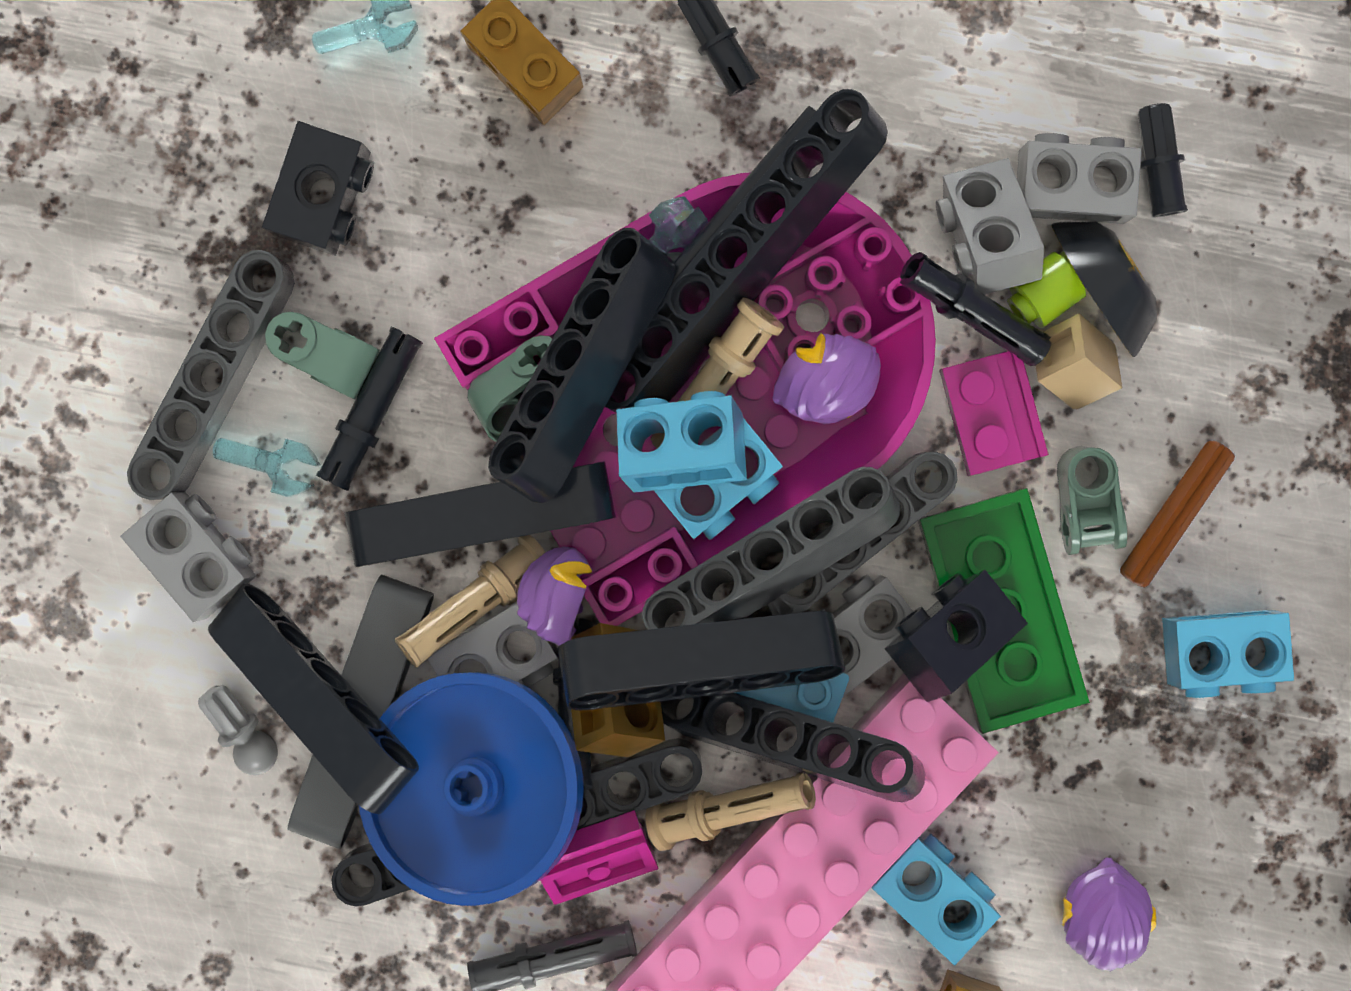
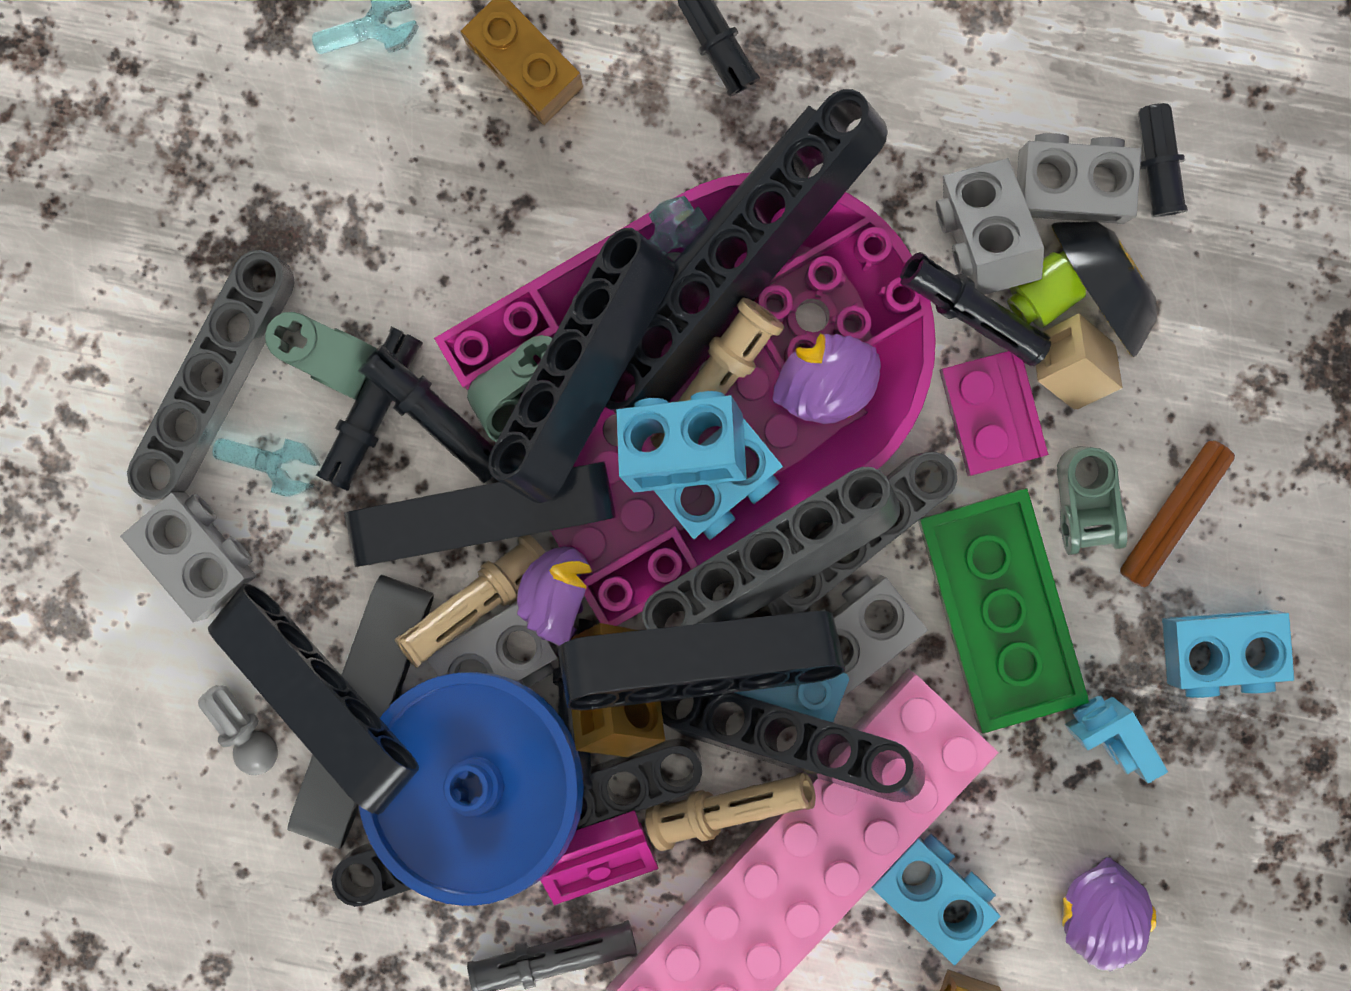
(311, 157): black brick -> none
(423, 405): none -> black pin
(983, 624): black brick -> none
(1120, 734): none -> medium azure bracket

